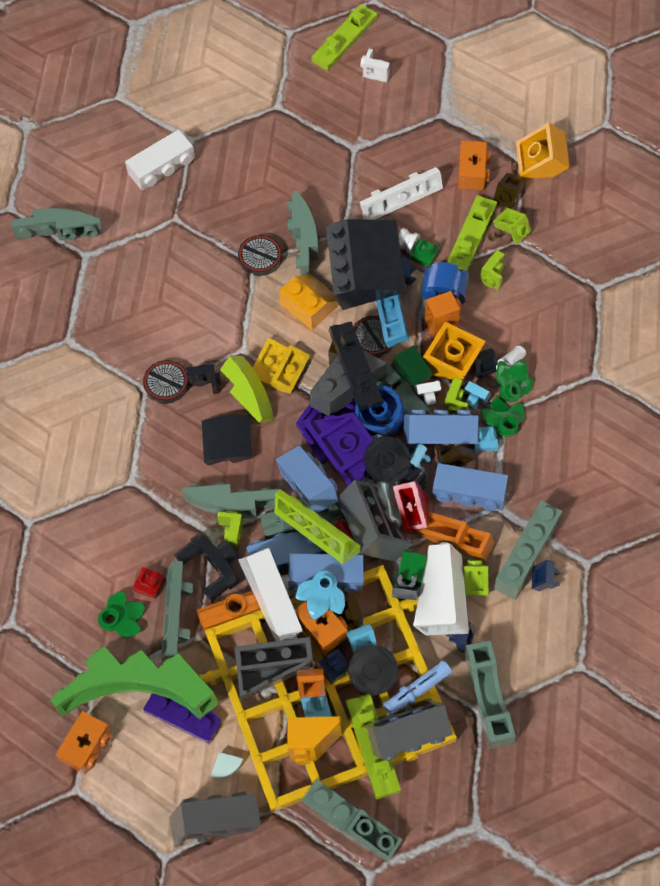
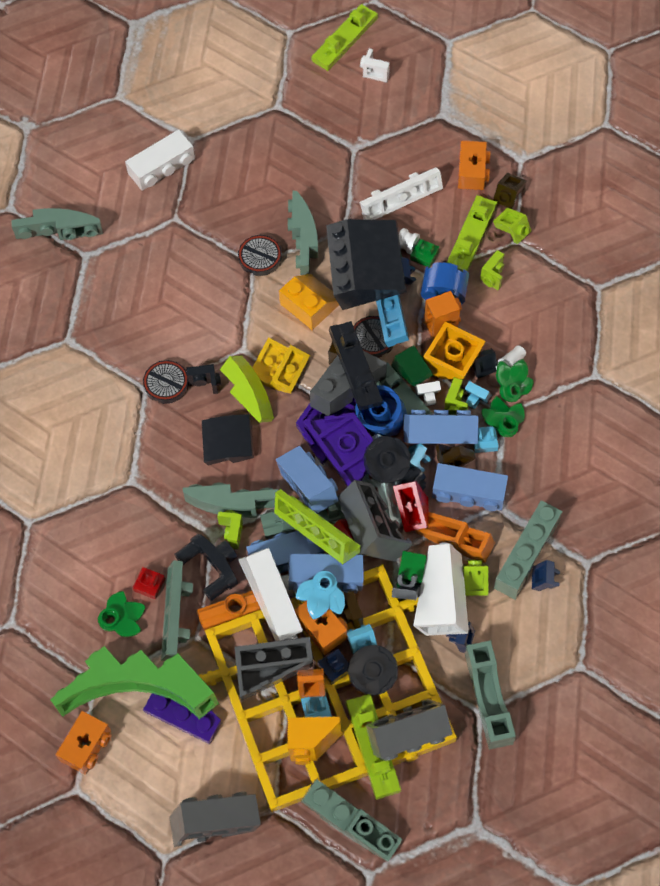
(226, 765): light aqua tile -> none
(408, 694): light blue pin -> none
(542, 153): light orange slope -> none

